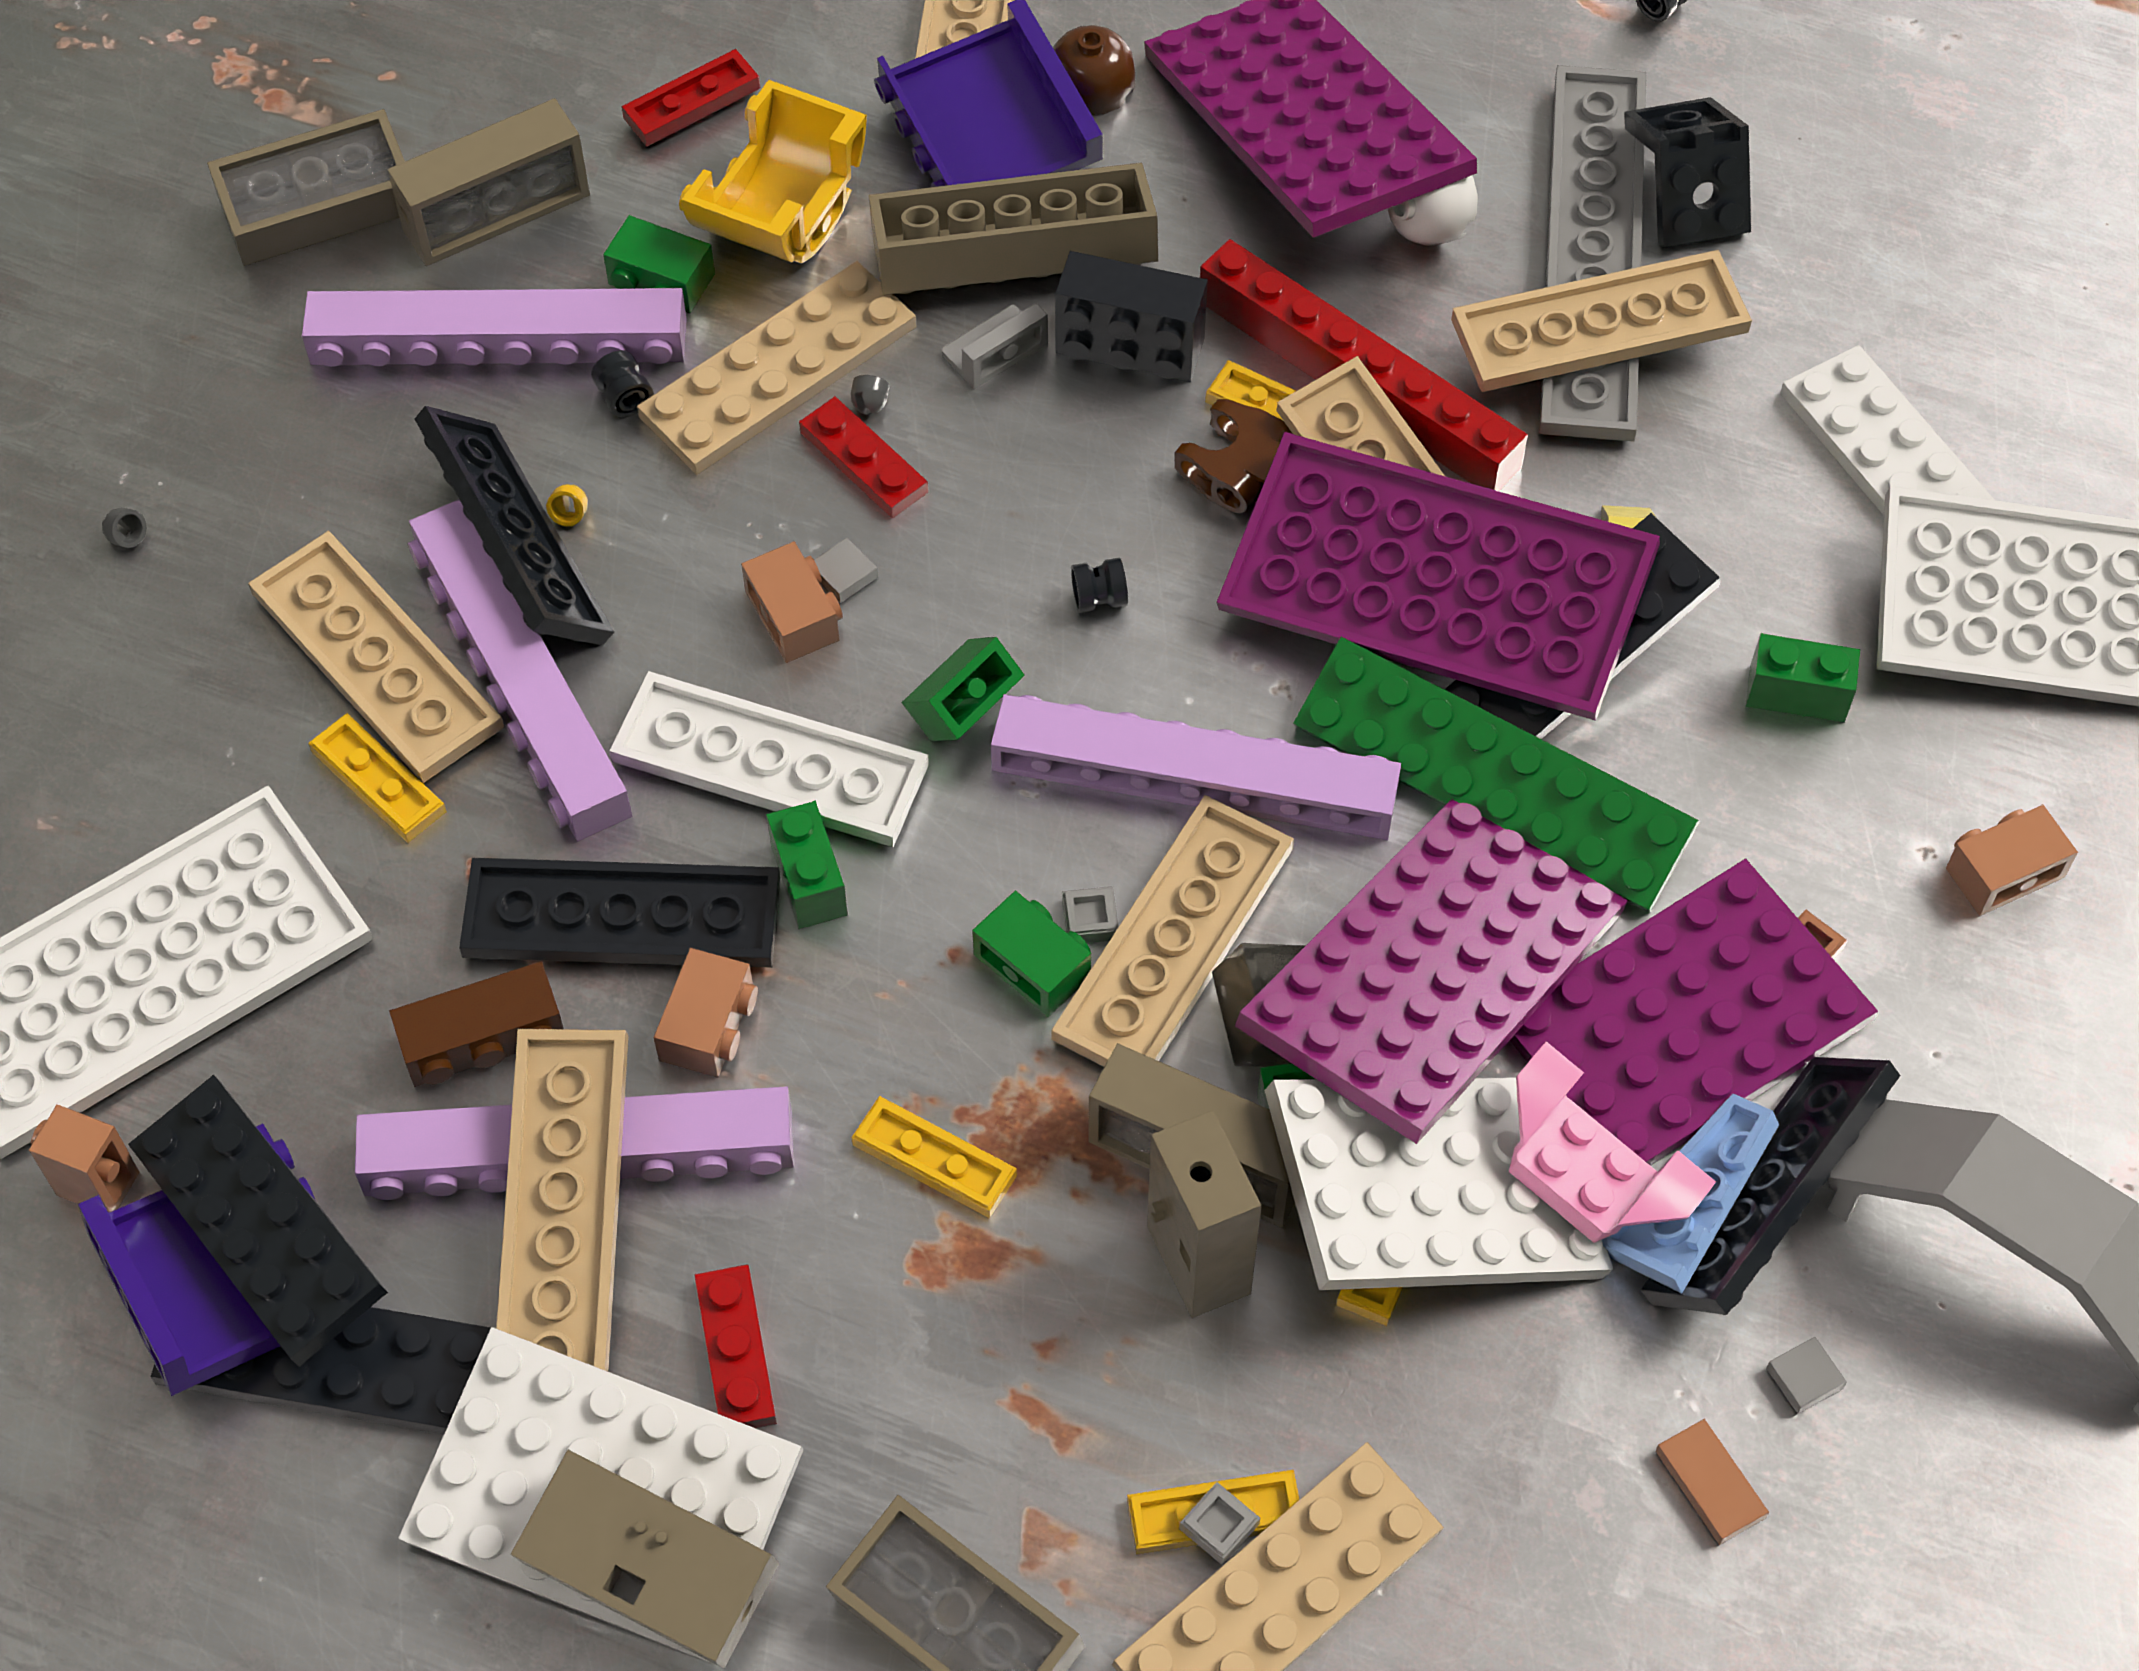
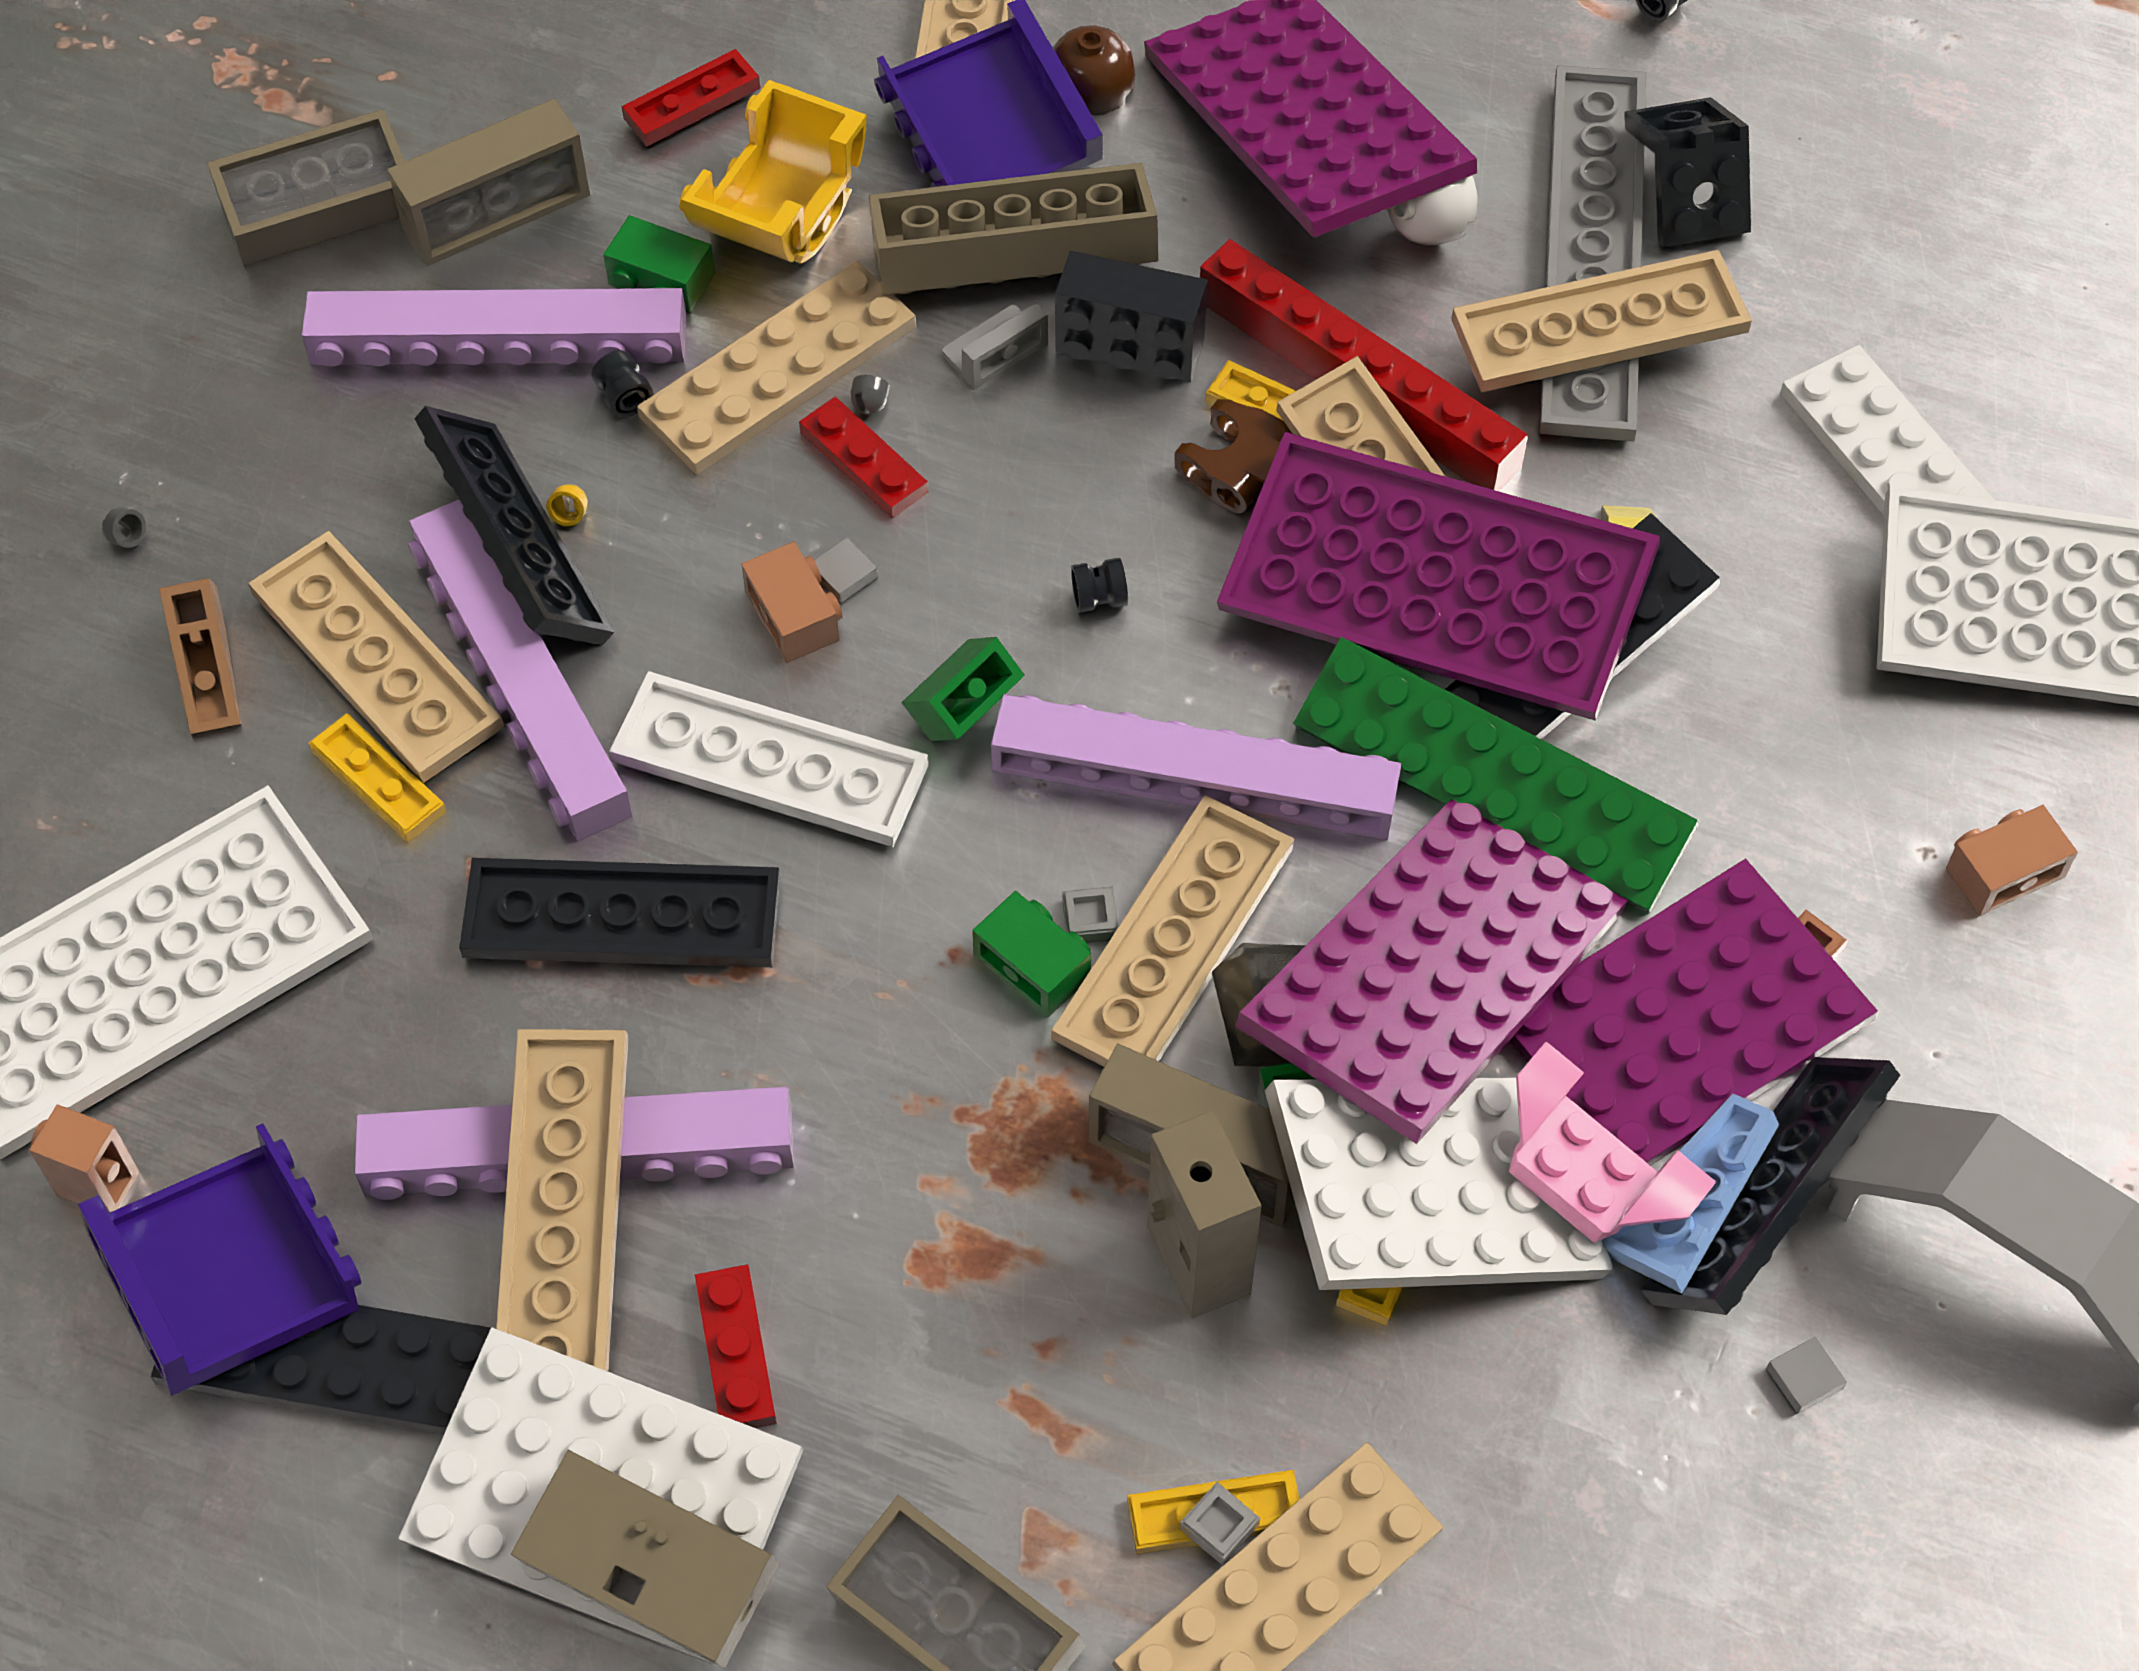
(201, 655): none -> medium nougat slope
(257, 1220): black plate -> none
(473, 1023): reddish brown brick -> none
(705, 1012): nougat brick -> none
(807, 864): green brick -> none
(934, 1157): yellow tile -> none
(1712, 1481): nougat tile -> none
(1803, 677): green brick -> none

